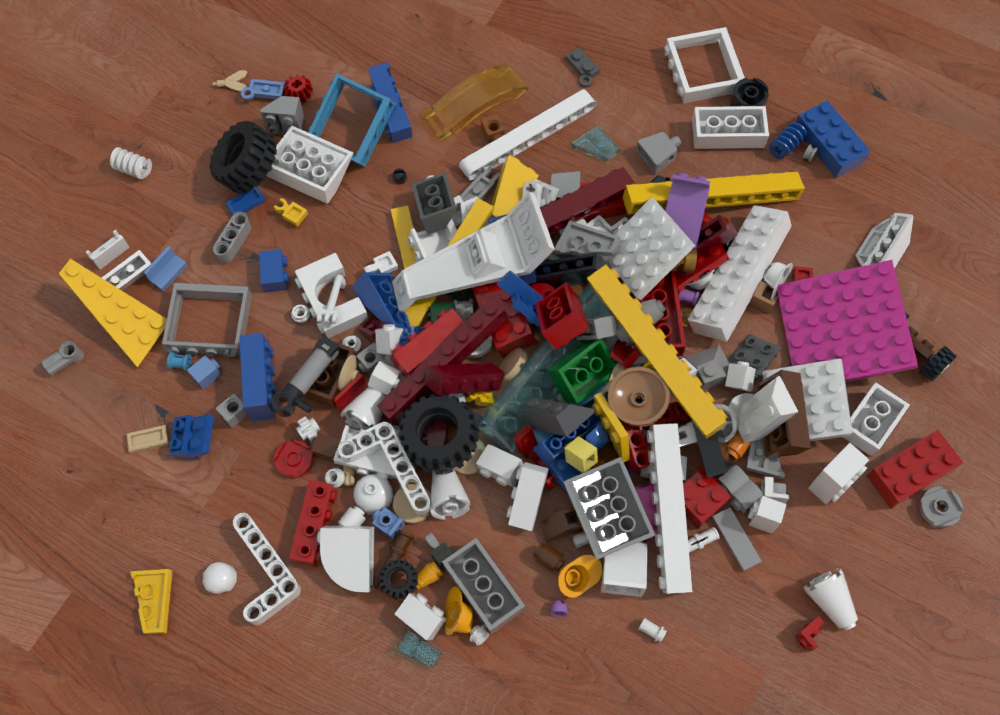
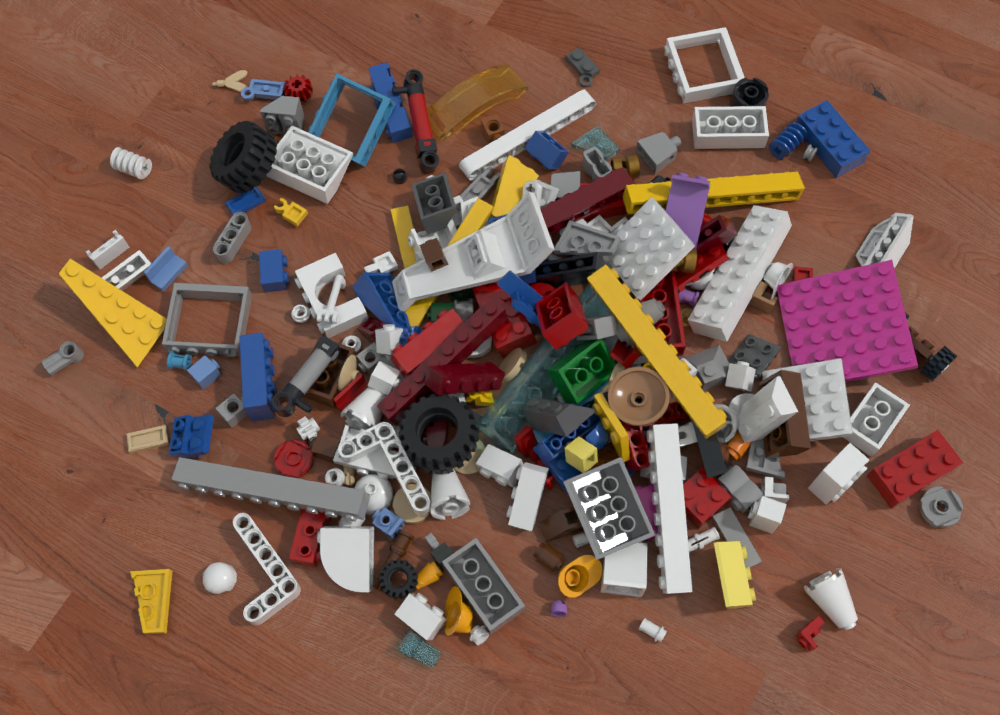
(271, 488): none -> light grey brick
(425, 144): none -> piece
(433, 254): none -> reddish brown brick
(546, 150): none -> blue brick
(594, 163): none -> light grey brick
(630, 164): none -> pearl gold wheel
(734, 574): none -> light yellow slope

